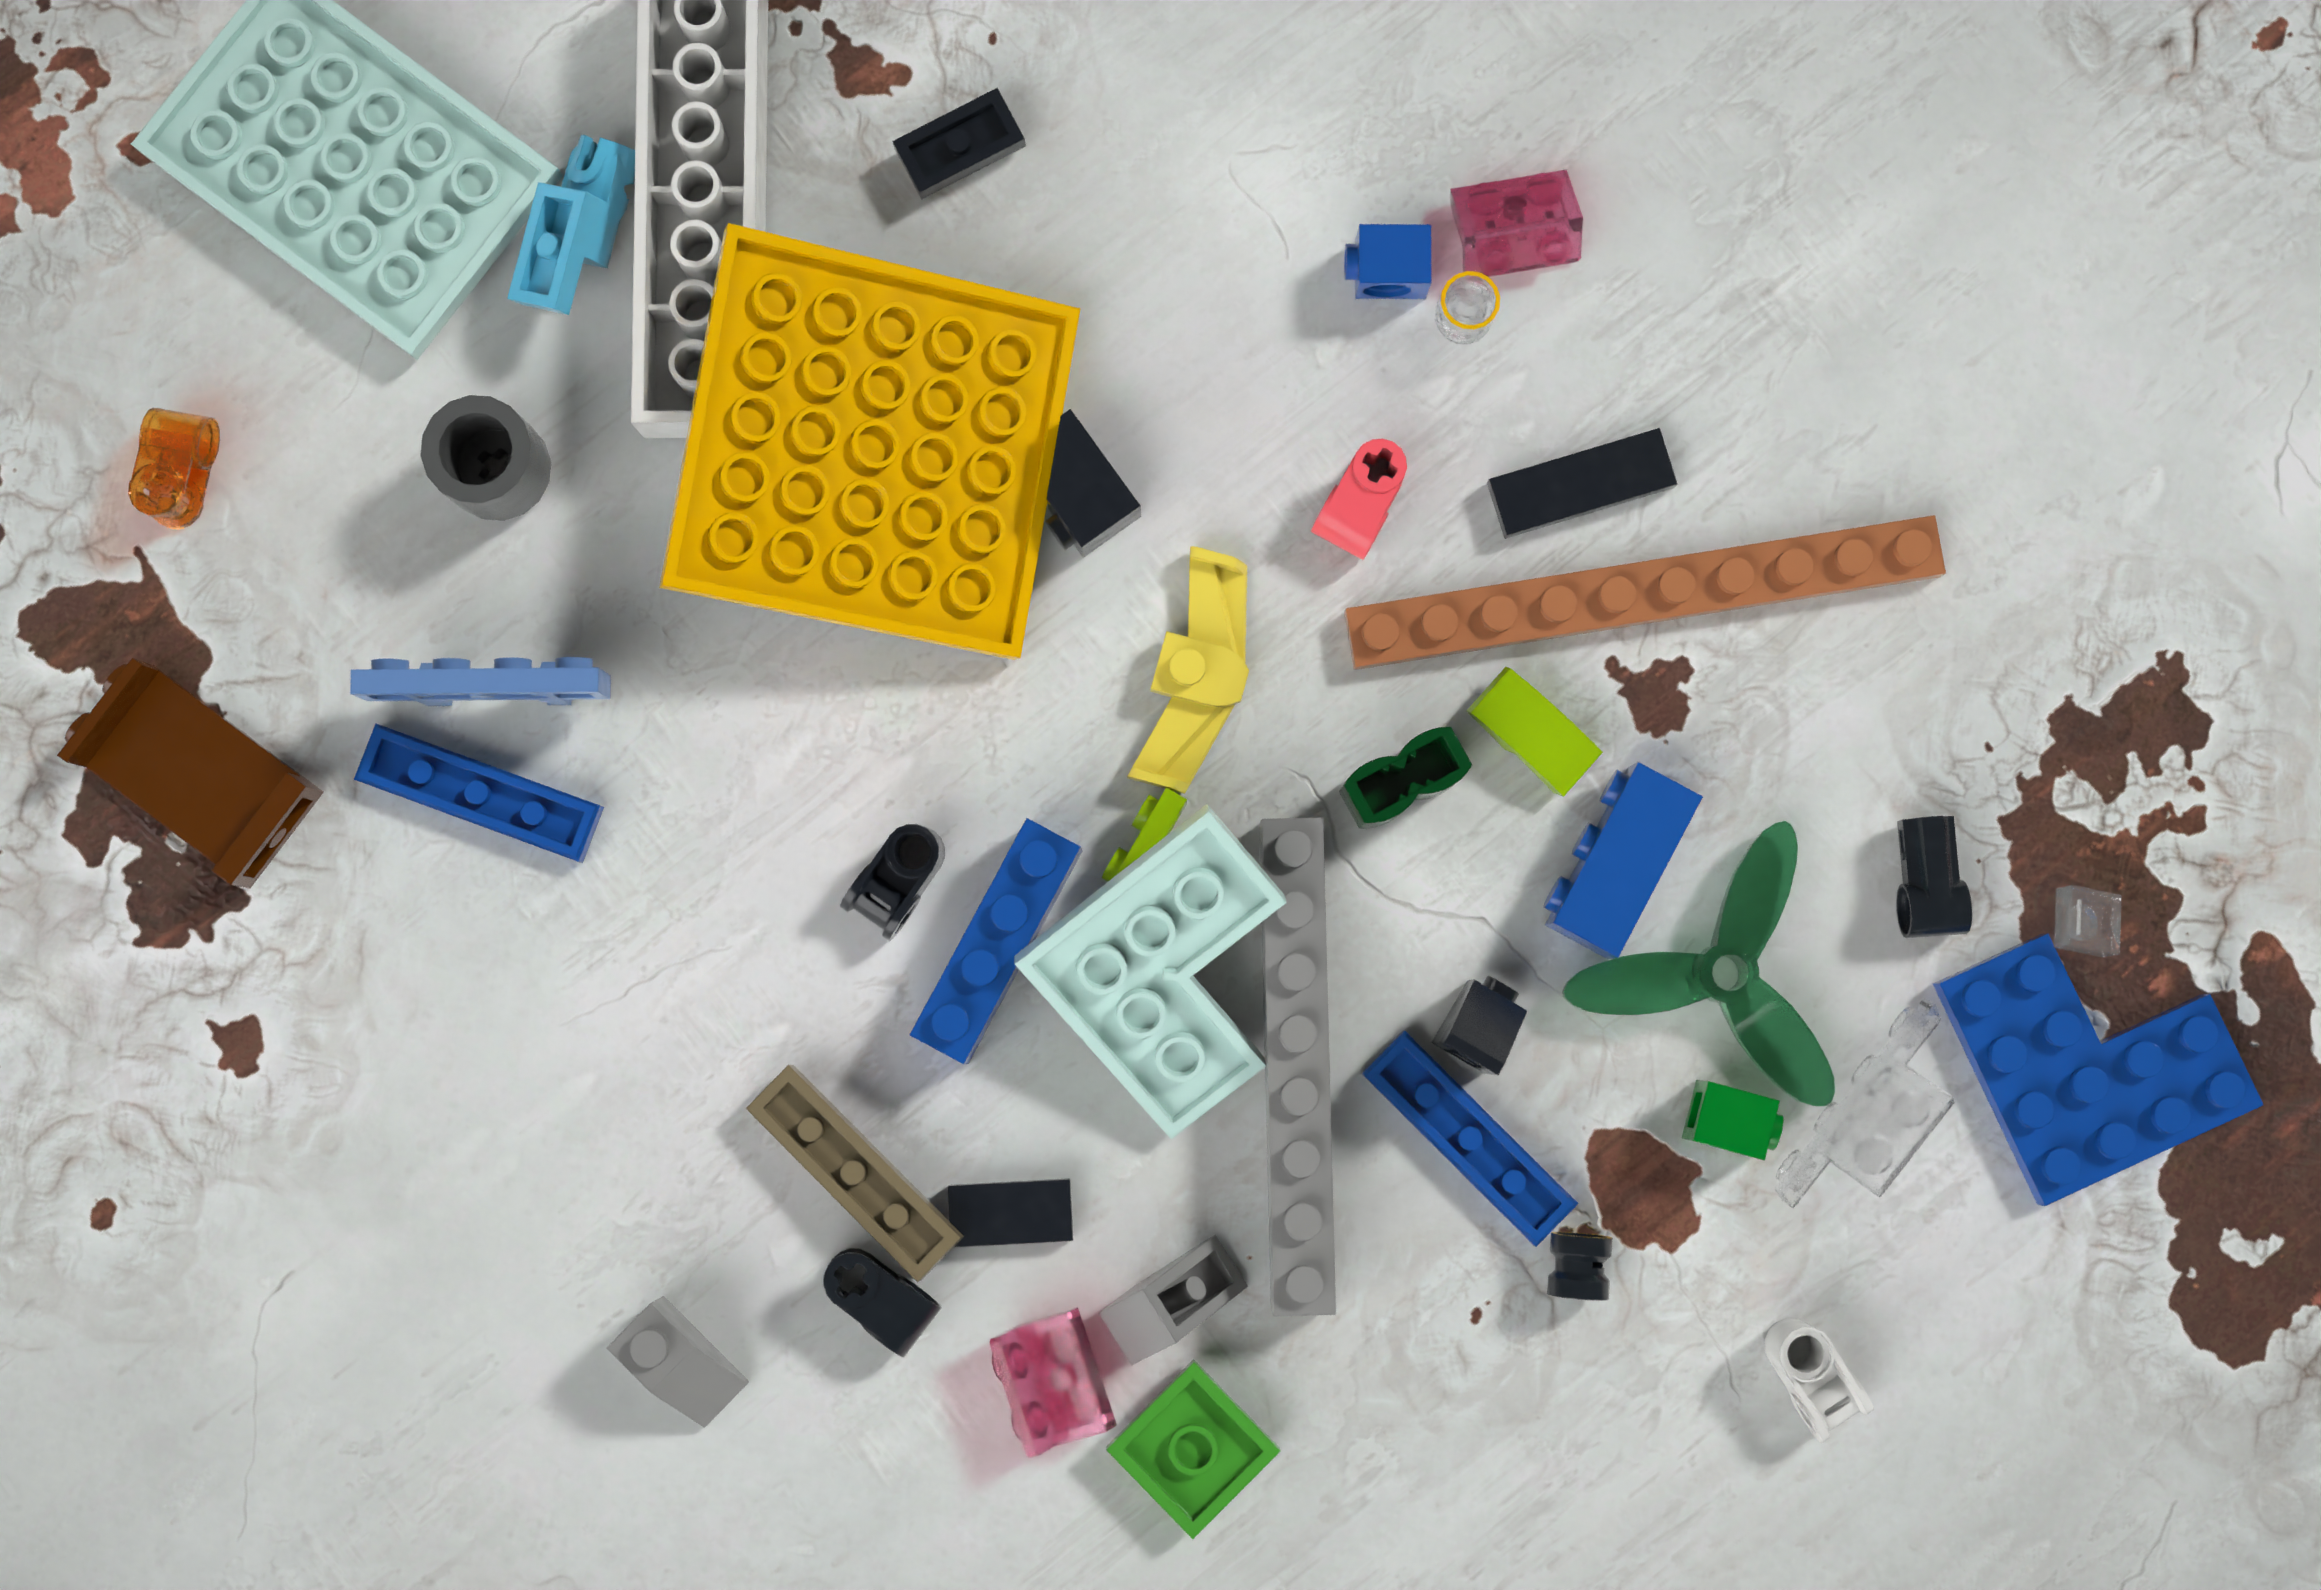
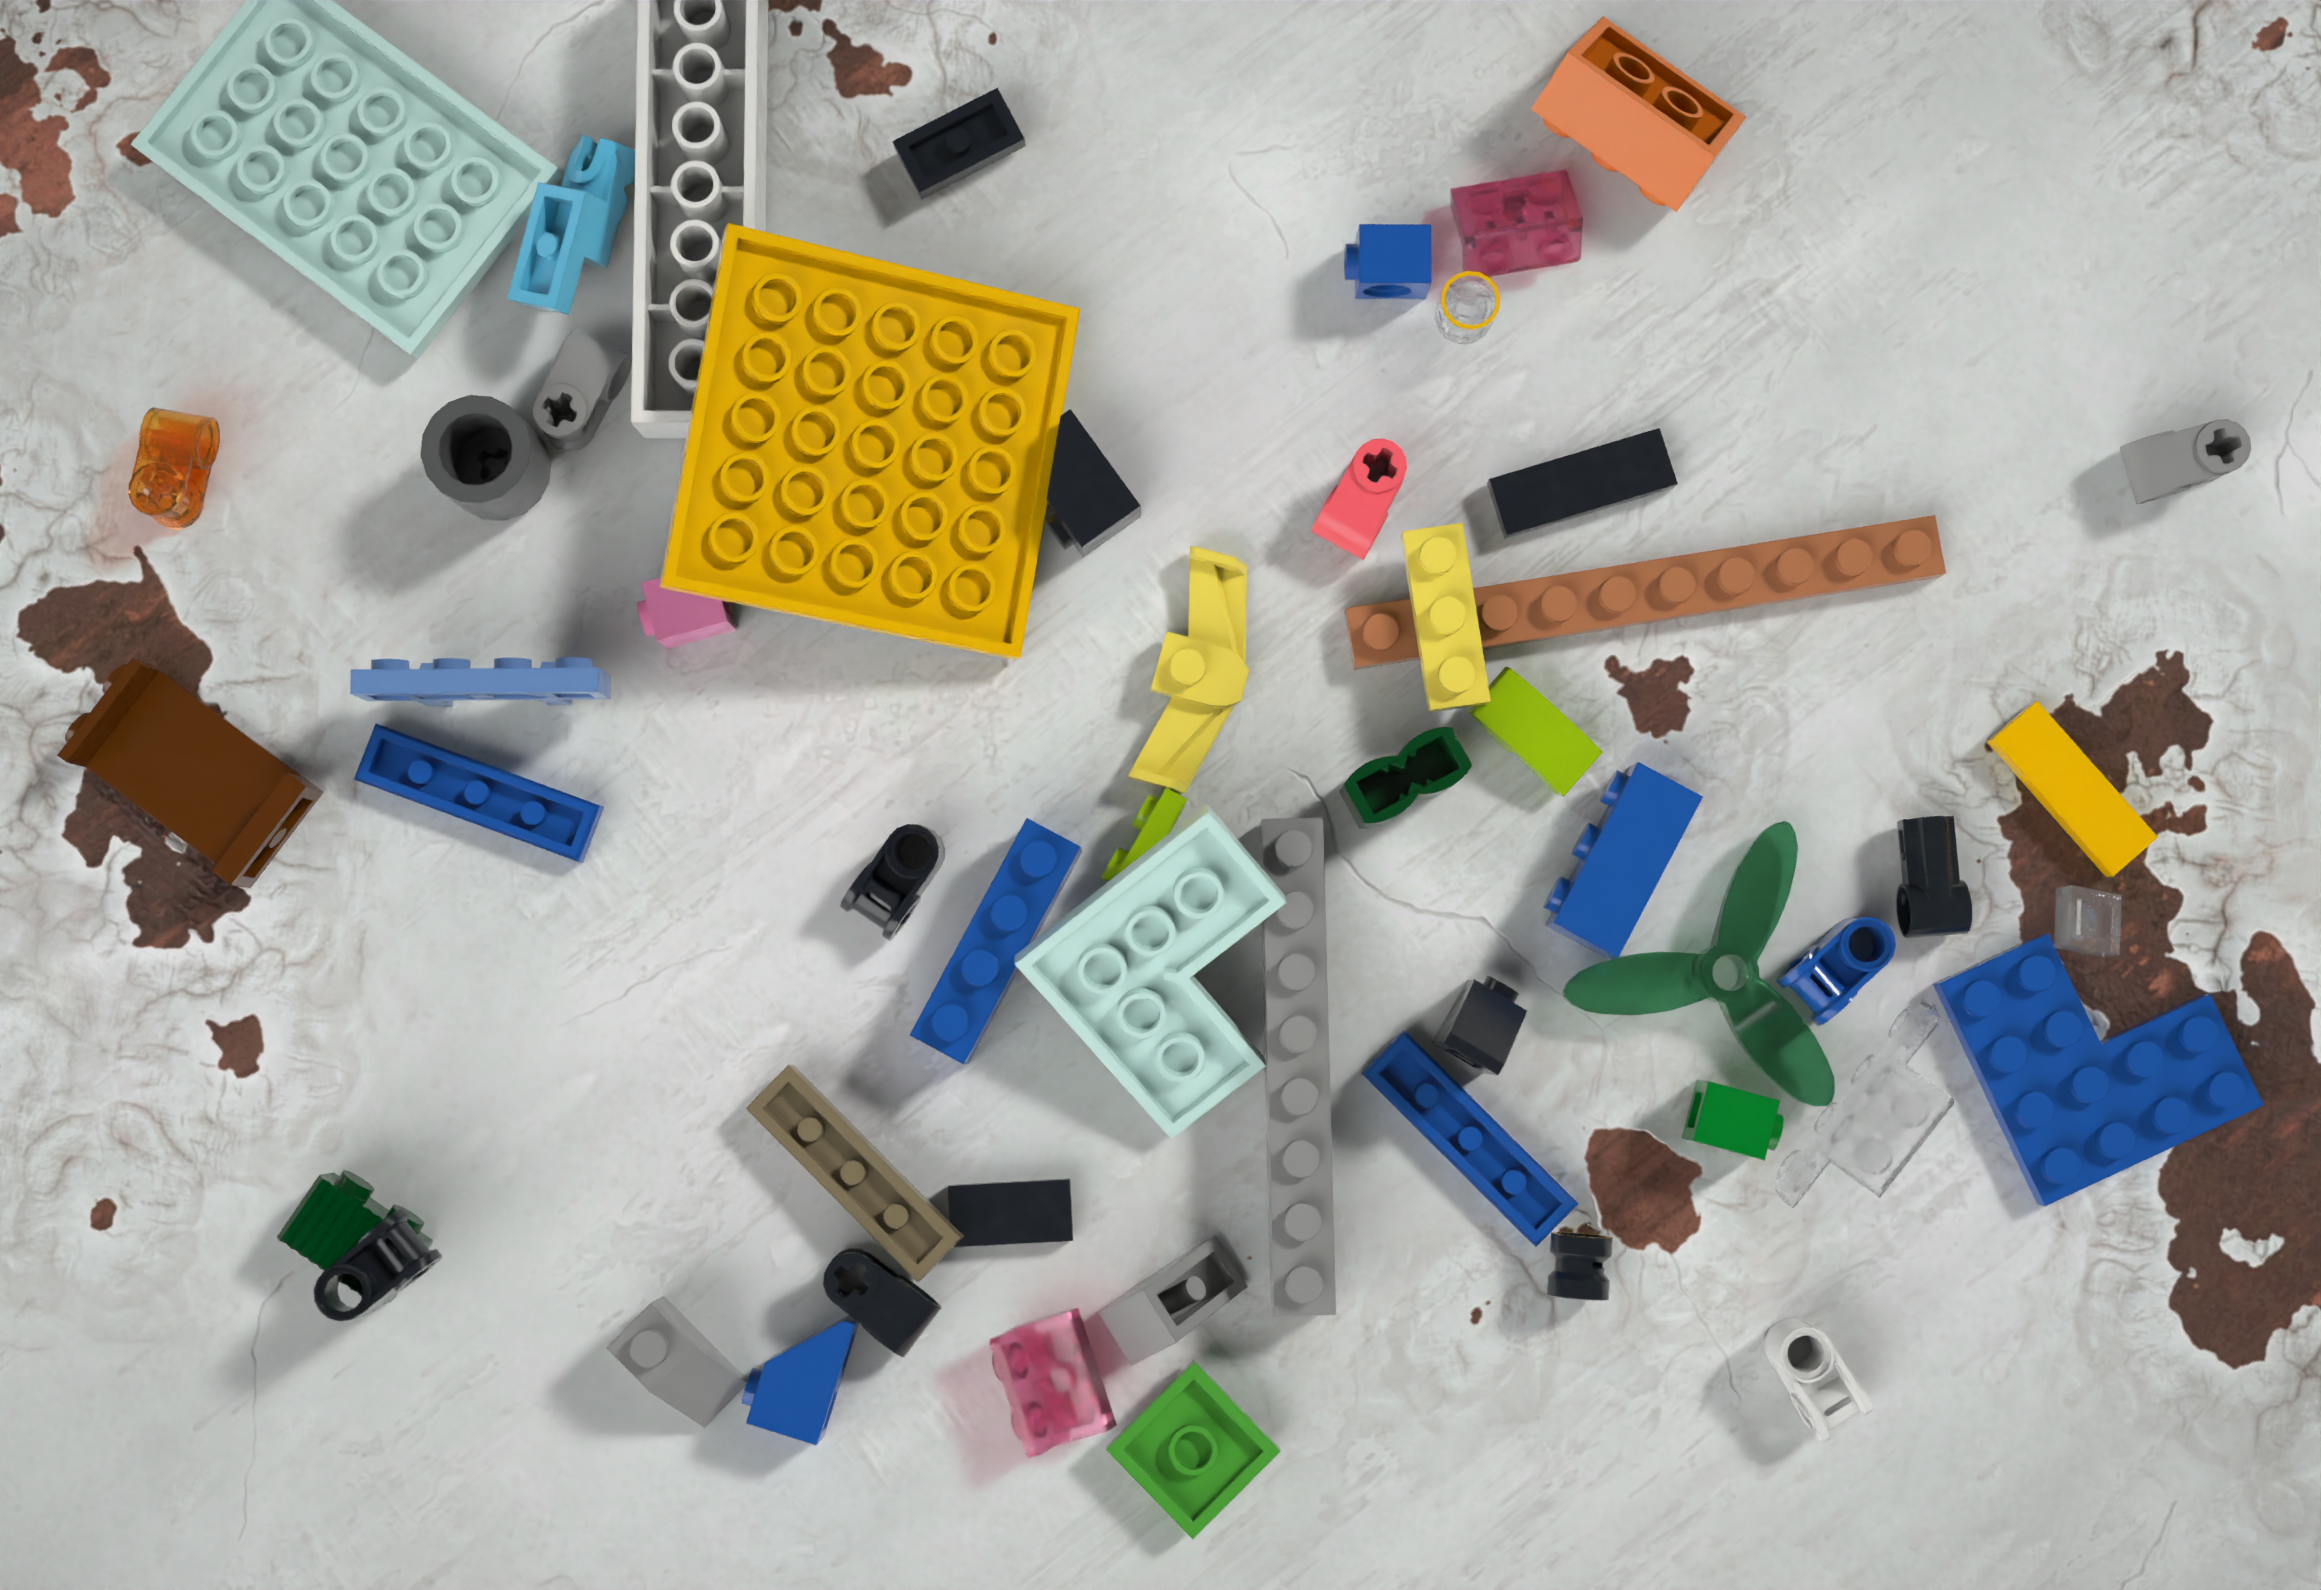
(335, 1218): none -> dark green brick
(383, 1261): none -> black piece
(584, 381): none -> light grey piece
(681, 617): none -> bright pink brick
(801, 1384): none -> blue slope
(1445, 617): none -> light yellow plate
(1637, 114): none -> orange slope
(1835, 968): none -> blue piece
(2072, 789): none -> yellow tile
(2179, 459): none -> light grey piece

